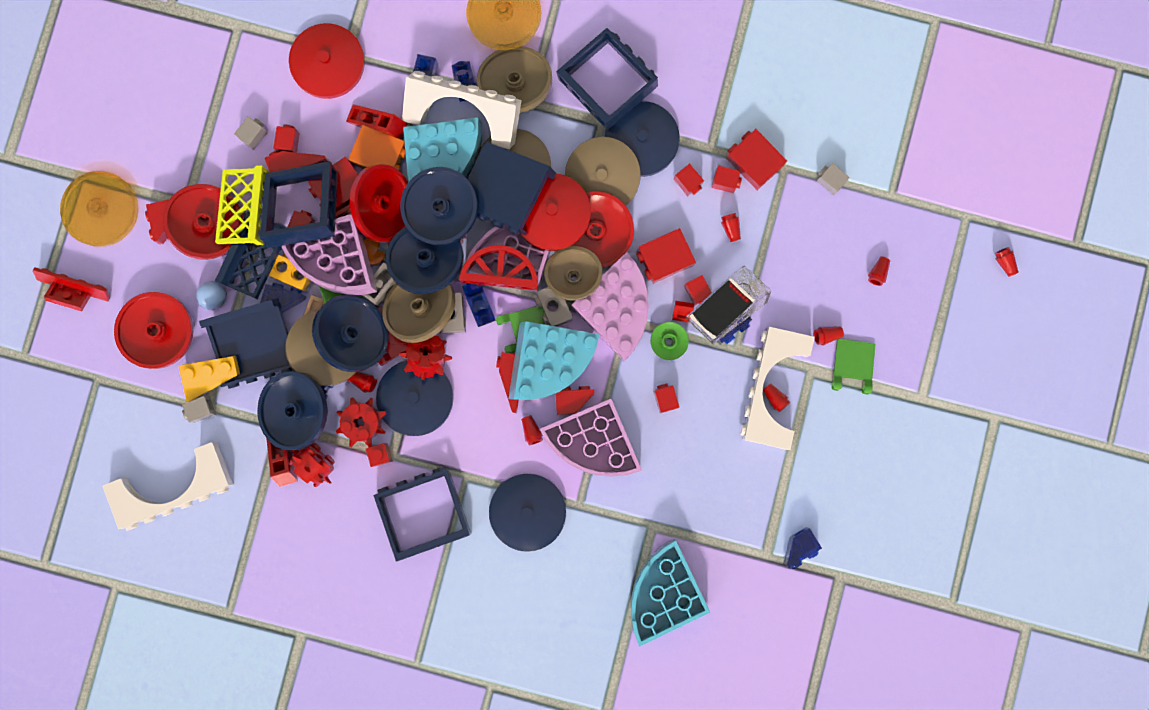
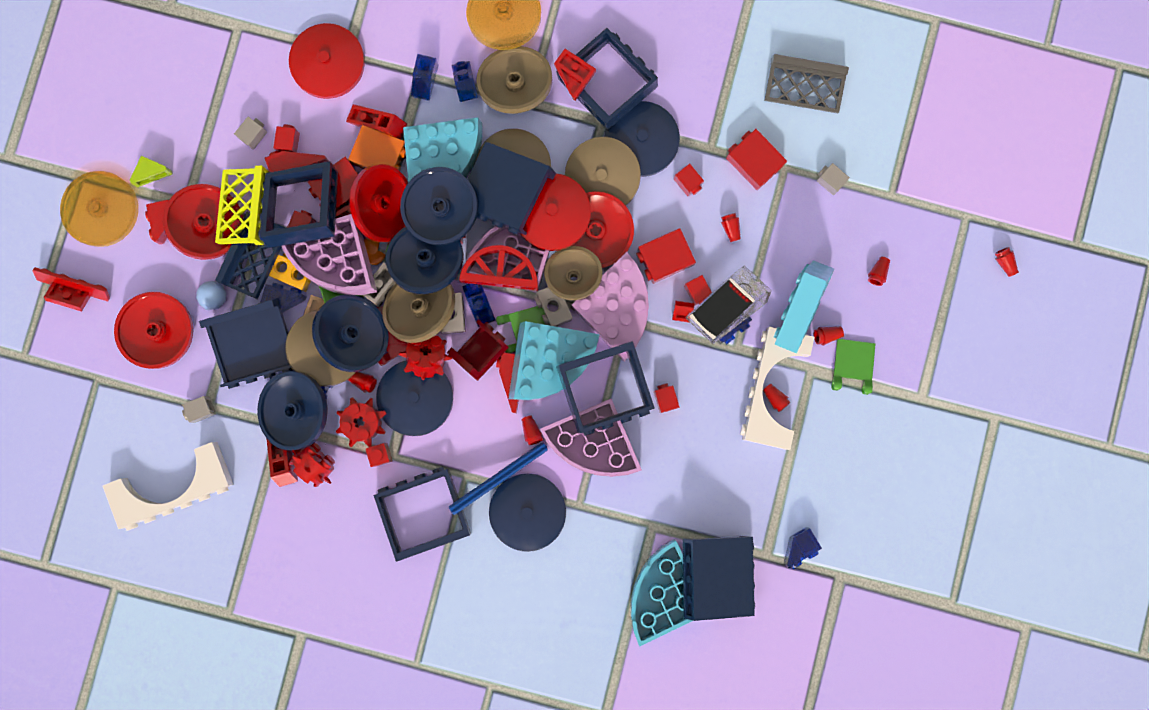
(148, 171): none -> lime slope
(206, 375): yellow wing -> none
(480, 351): none -> dark red panel
(498, 478): none -> blue axle
(499, 110): white arch -> none
(571, 401): red slope -> none
(574, 72): none -> red wing
(624, 416): none -> dark blue window
(676, 334): bright green dish -> none
(718, 578): none -> dark blue panel
(726, 179): red brick -> none
(803, 305): none -> medium azure brick
(809, 67): none -> dark grey fence

